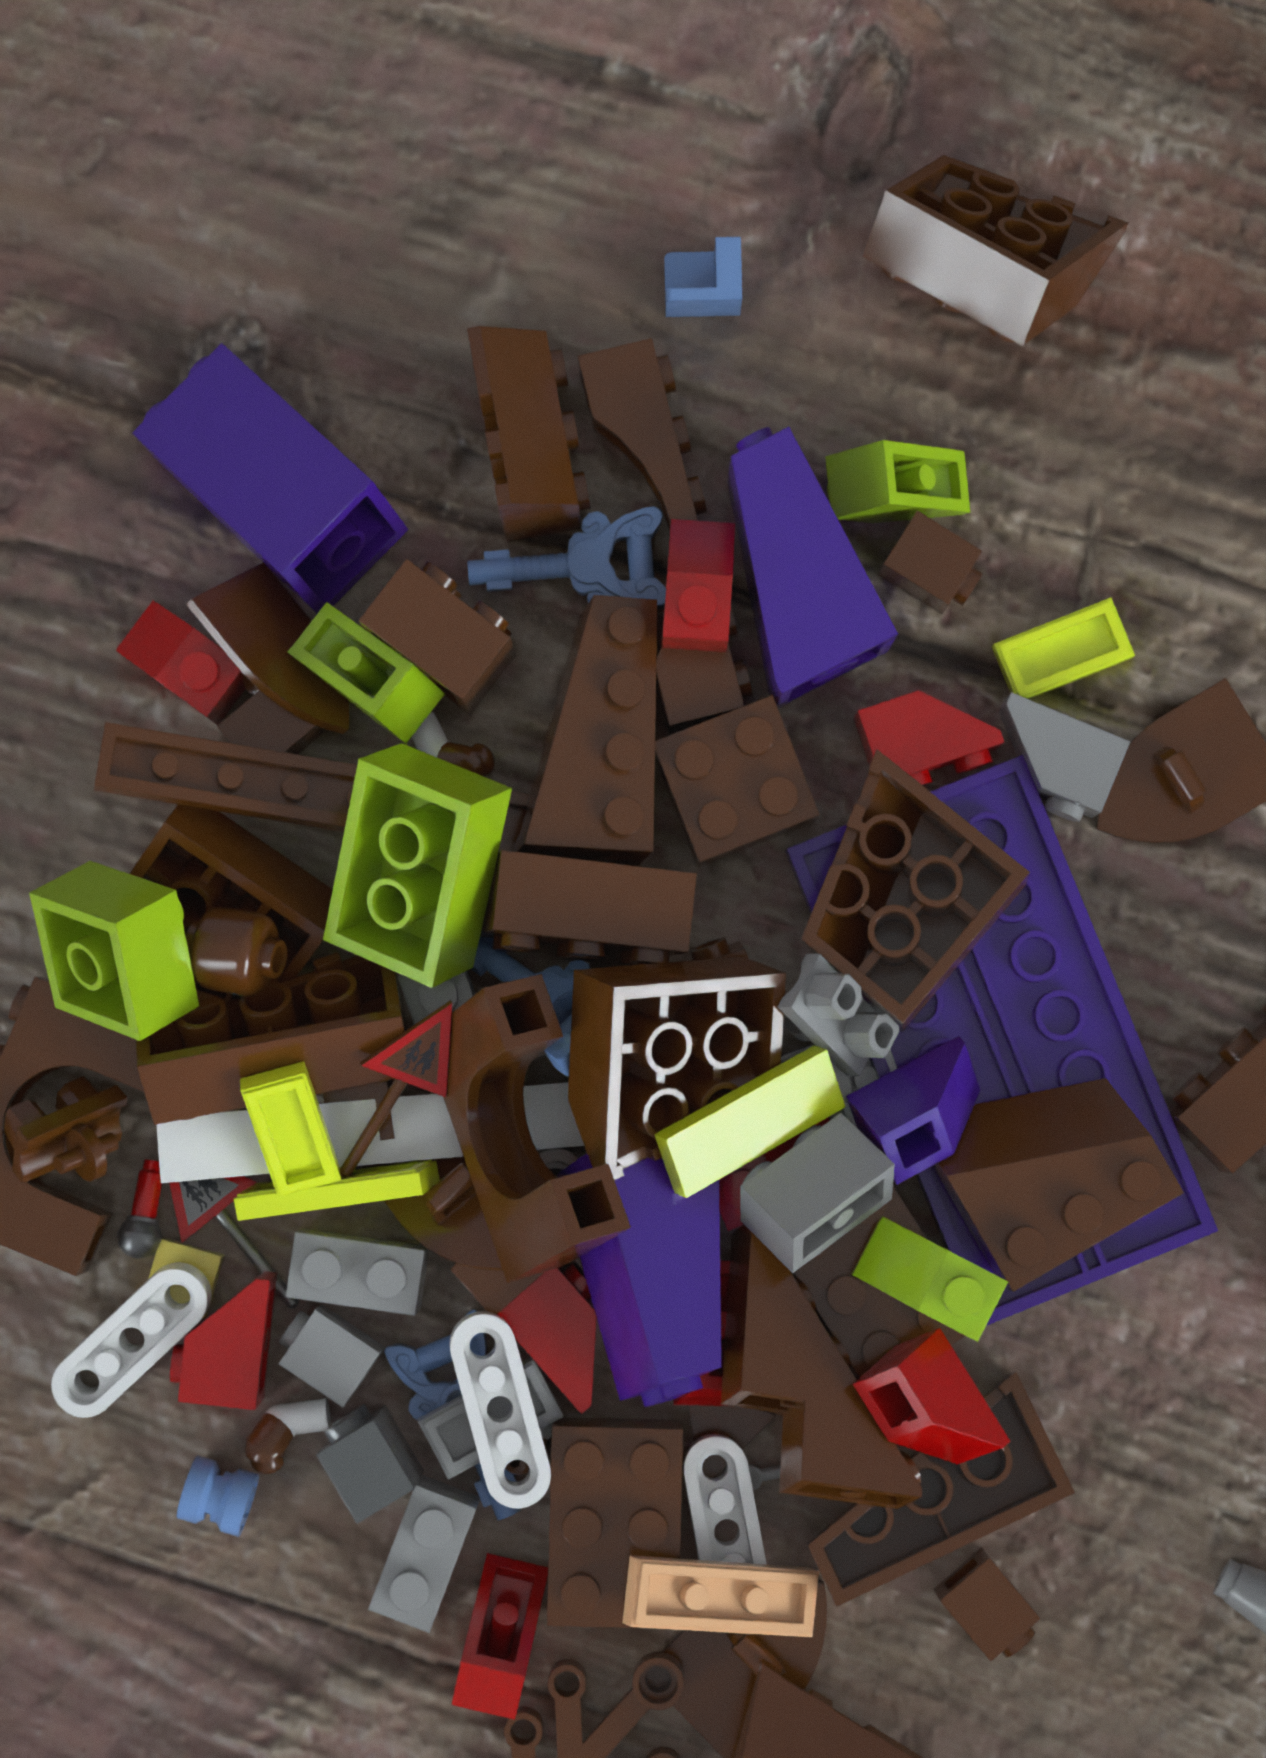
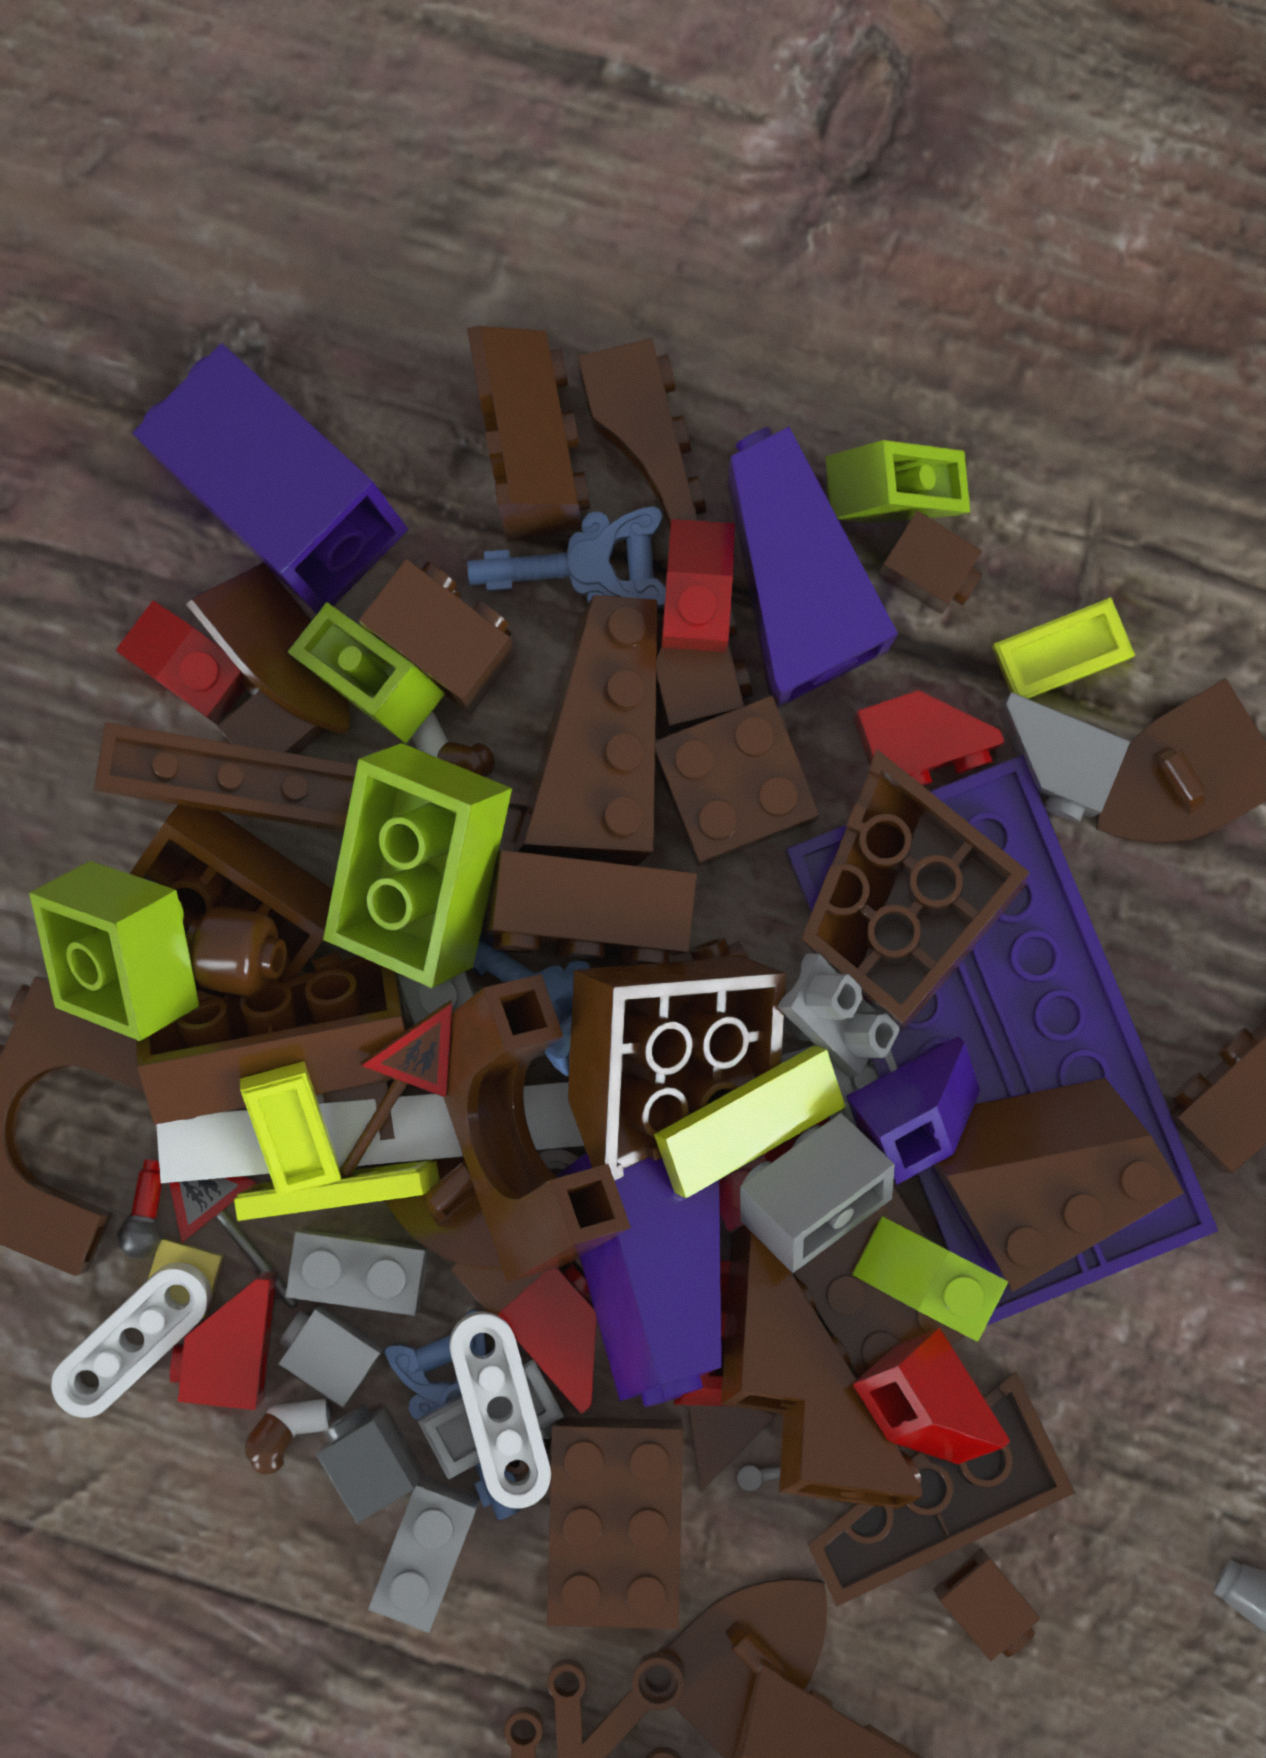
(70, 1138): reddish brown hips -> none
(222, 1497): medium blue wheel -> none
(500, 1636): red slope -> none
(704, 281): medium blue panel -> none
(720, 1596): light nougat tile -> none
(721, 1499): white plate -> none
(989, 248): reddish brown wedge -> none

